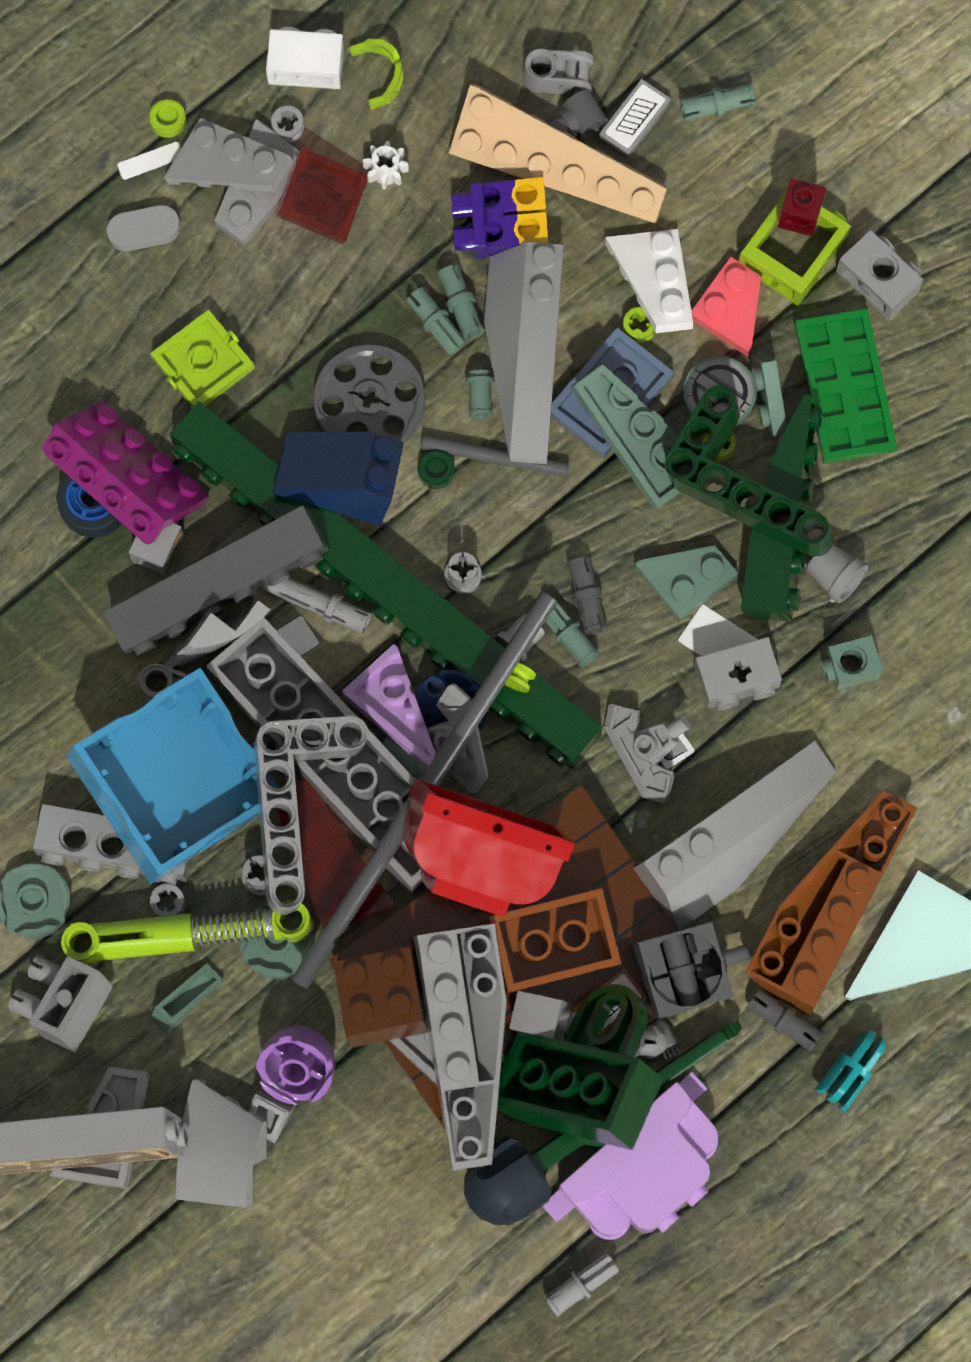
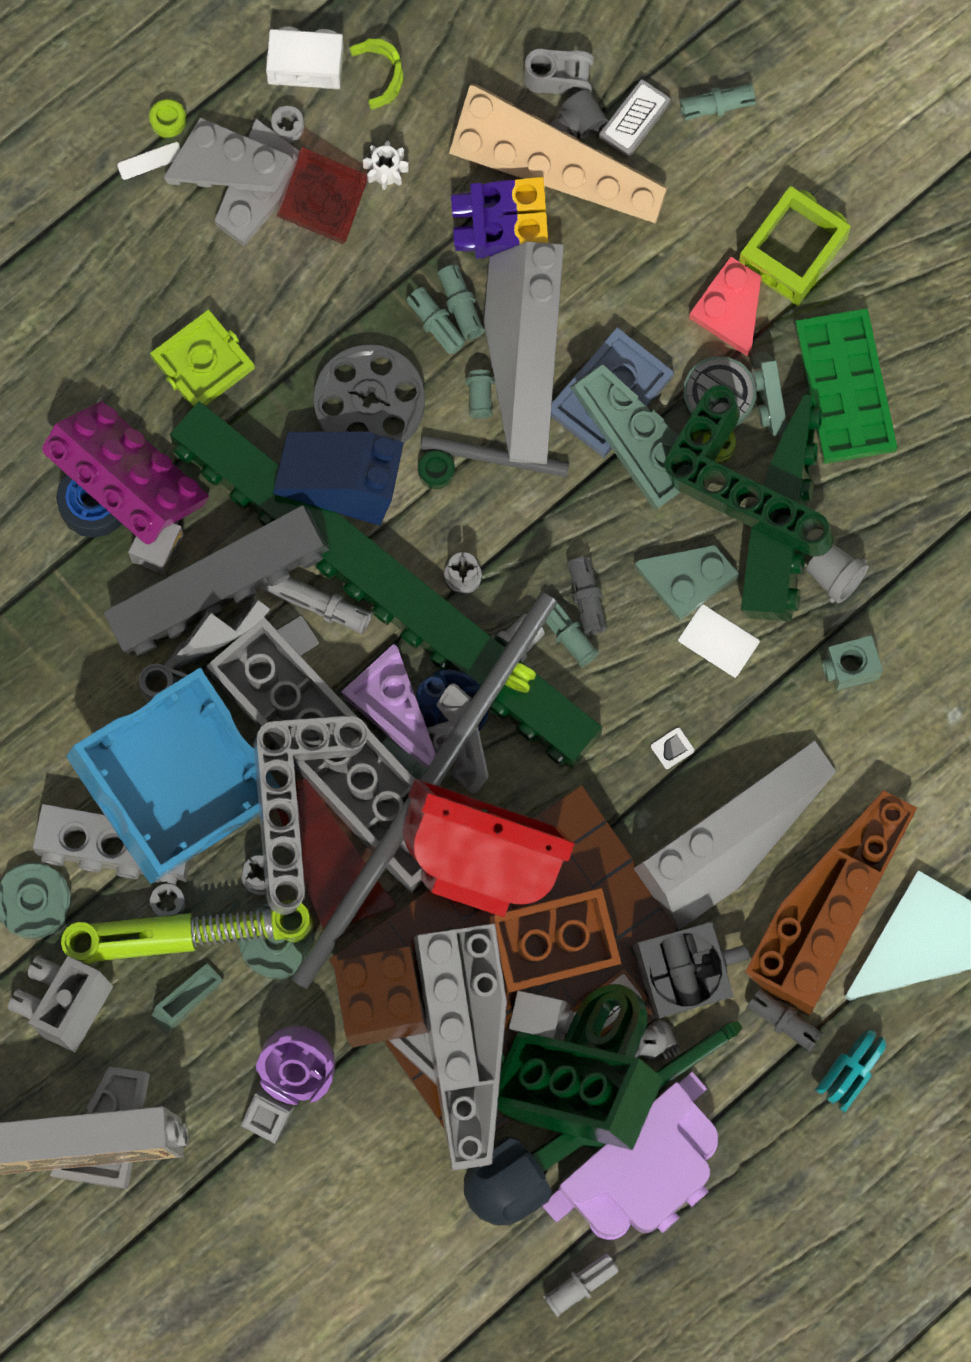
(143, 228): light grey tile -> none
(220, 1149): light grey slope -> none
(637, 335): lime bush -> none
(644, 749): light grey piece -> none
(657, 275): white wing -> none
(750, 659): light grey brick -> none
(801, 207): dark red brick -> none
(884, 294): light grey brick -> none

